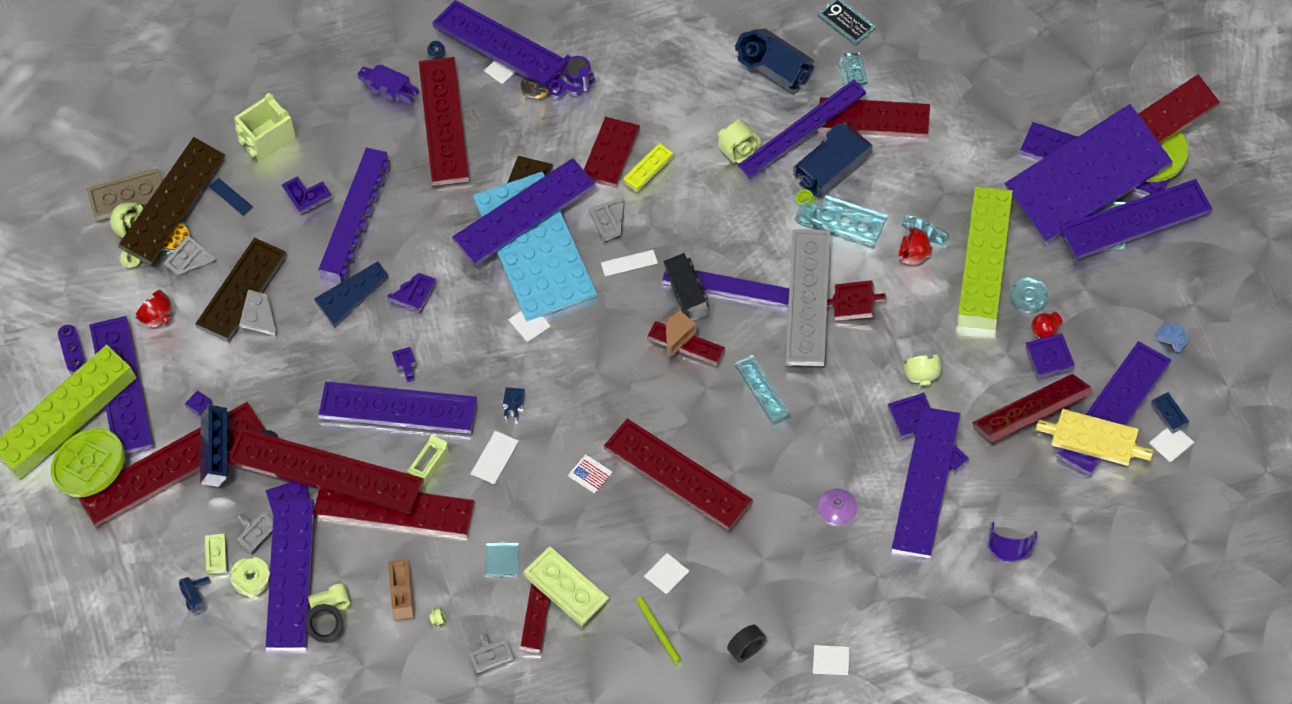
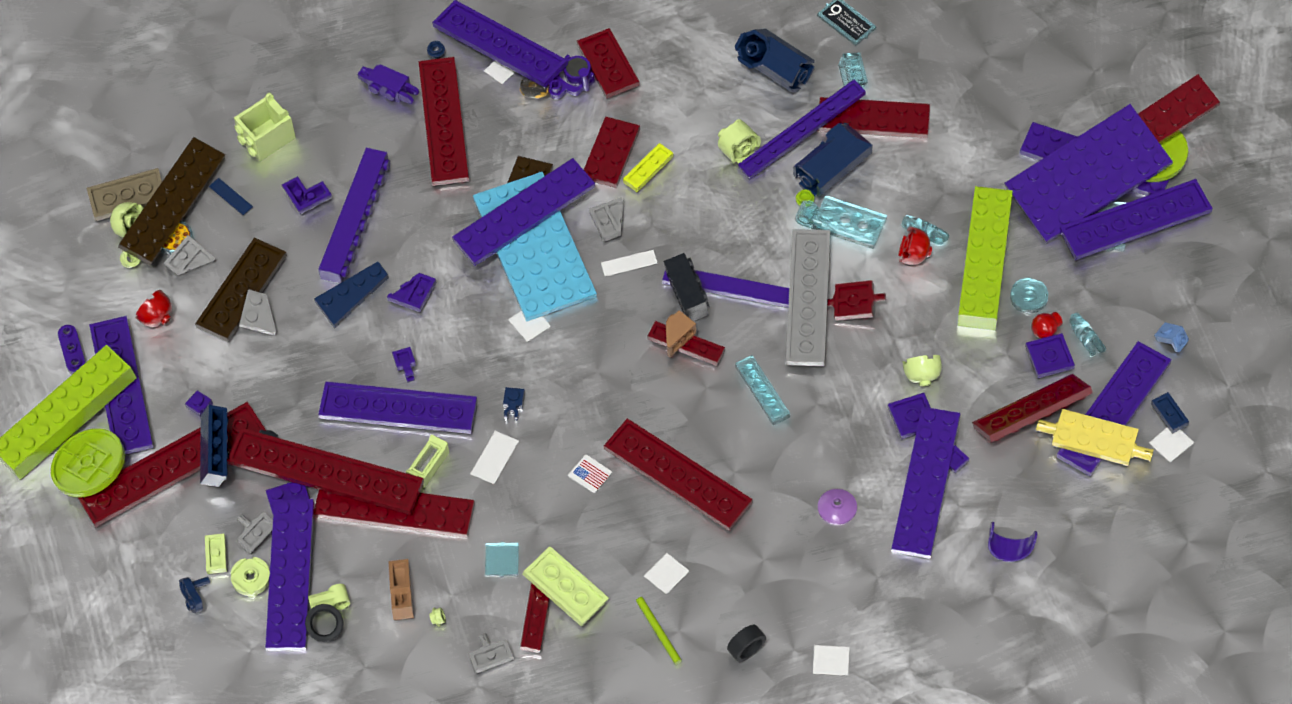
(608, 63): none -> dark red plate
(1086, 334): none -> clear light blue hinge

